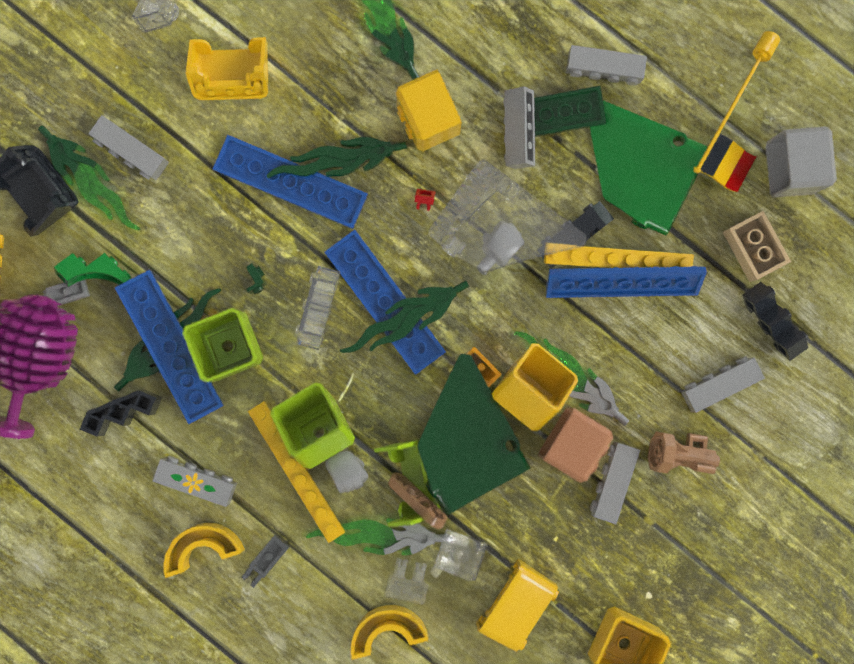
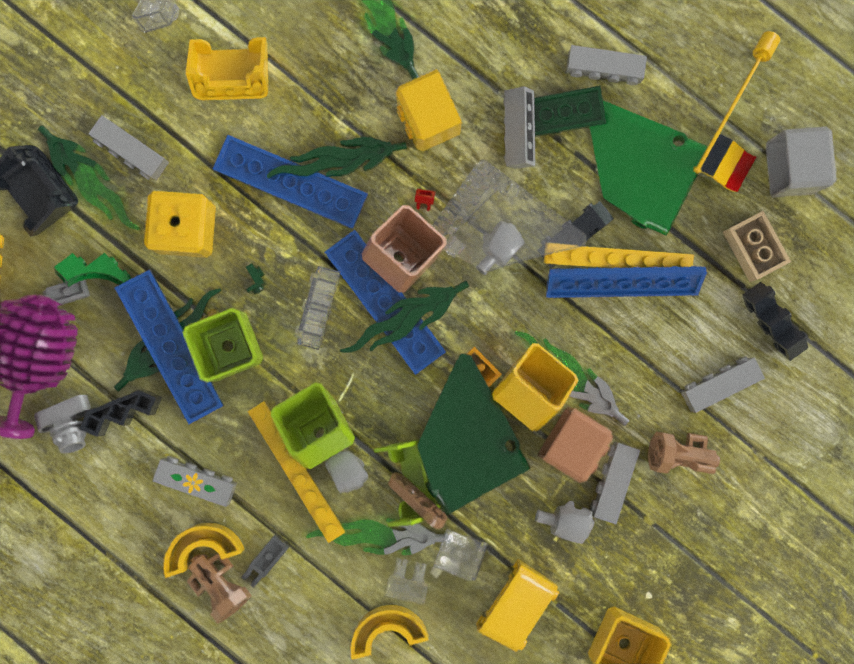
(63, 423): none -> light grey beam
(196, 227): none -> yellow plate
(224, 596): none -> medium nougat piece
(406, 236): none -> nougat plate
(568, 522): none -> light grey piece

